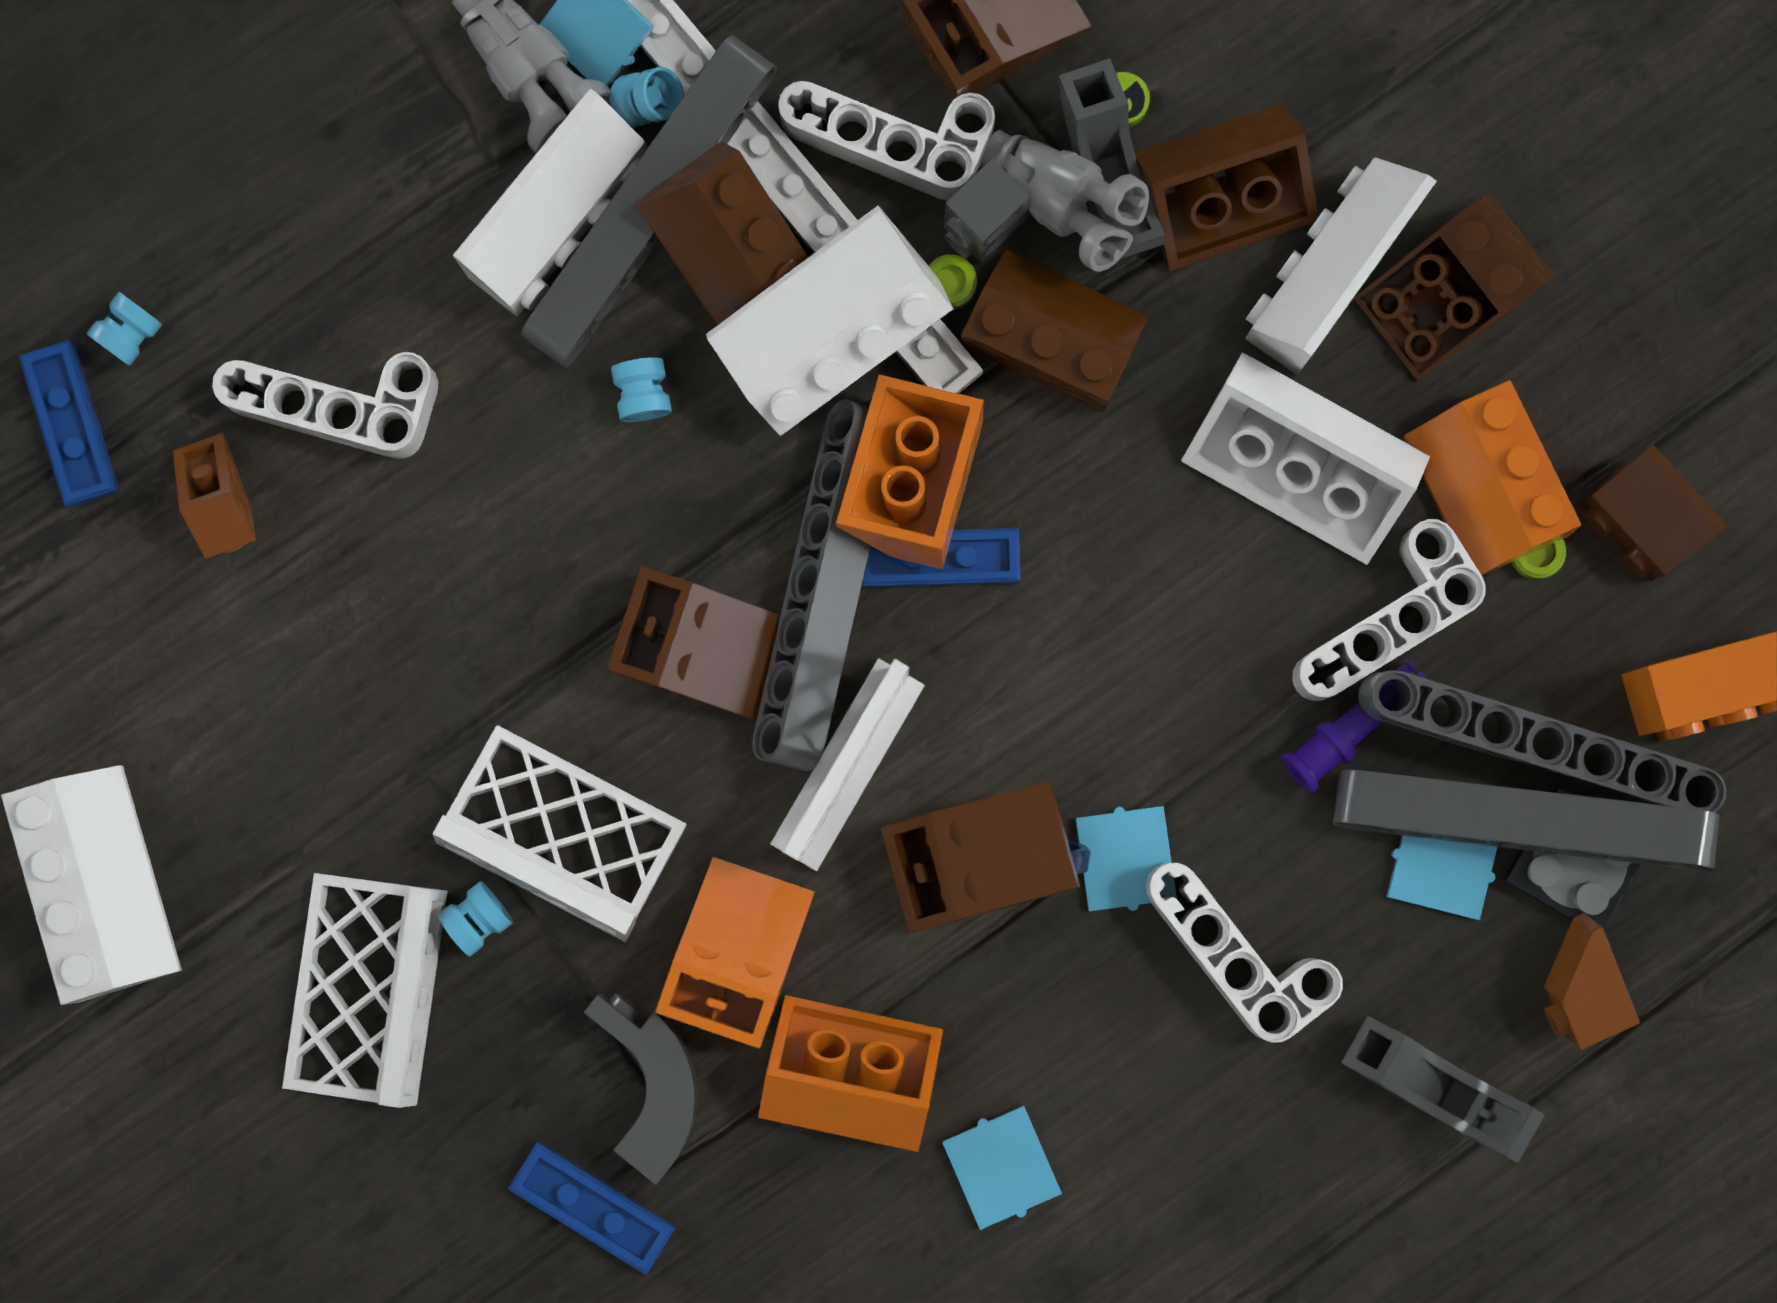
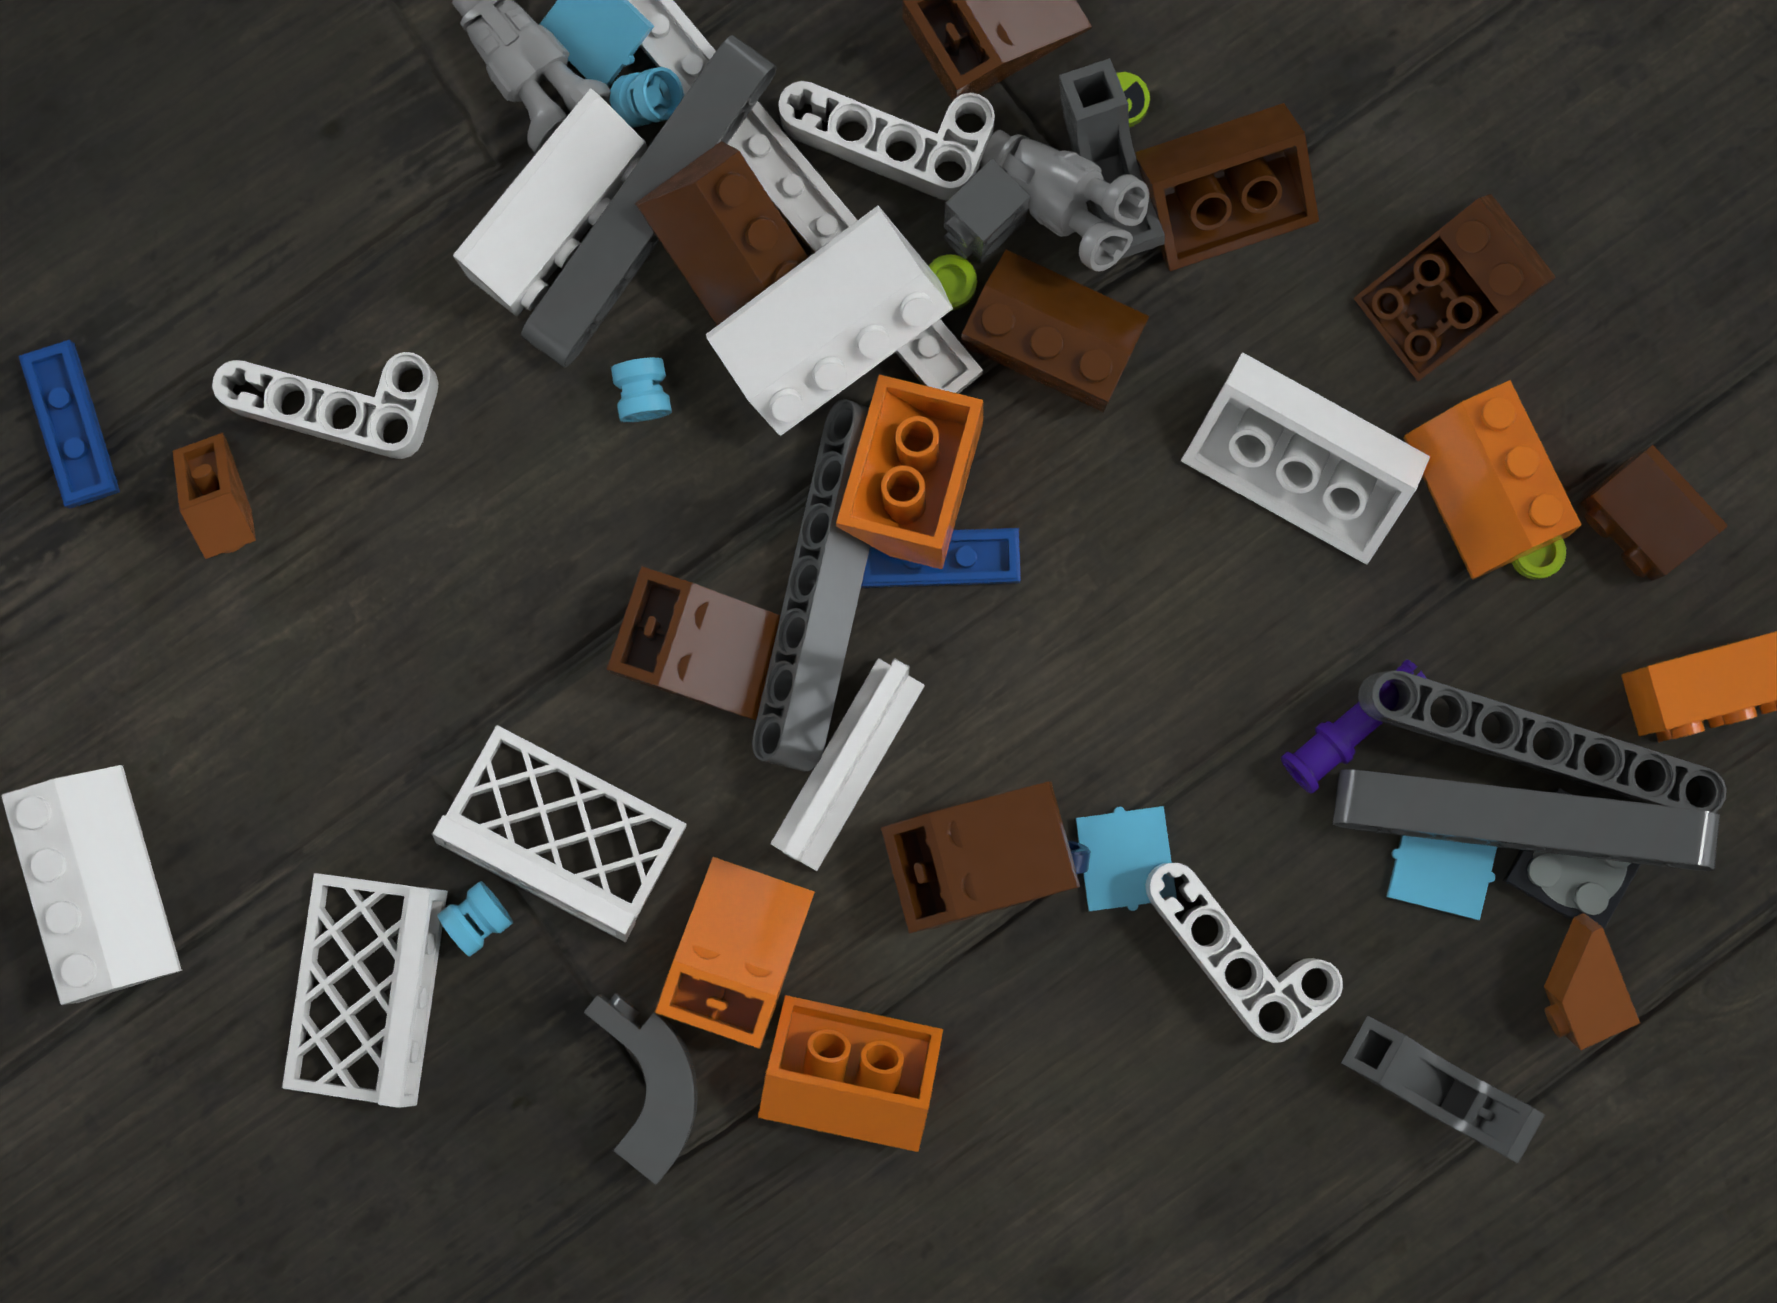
(124, 328): medium azure wheel -> none
(592, 1207): blue tile -> none
(1001, 1167): medium azure piece -> none
(1337, 262): white slope -> none
(1385, 625): white beam -> none

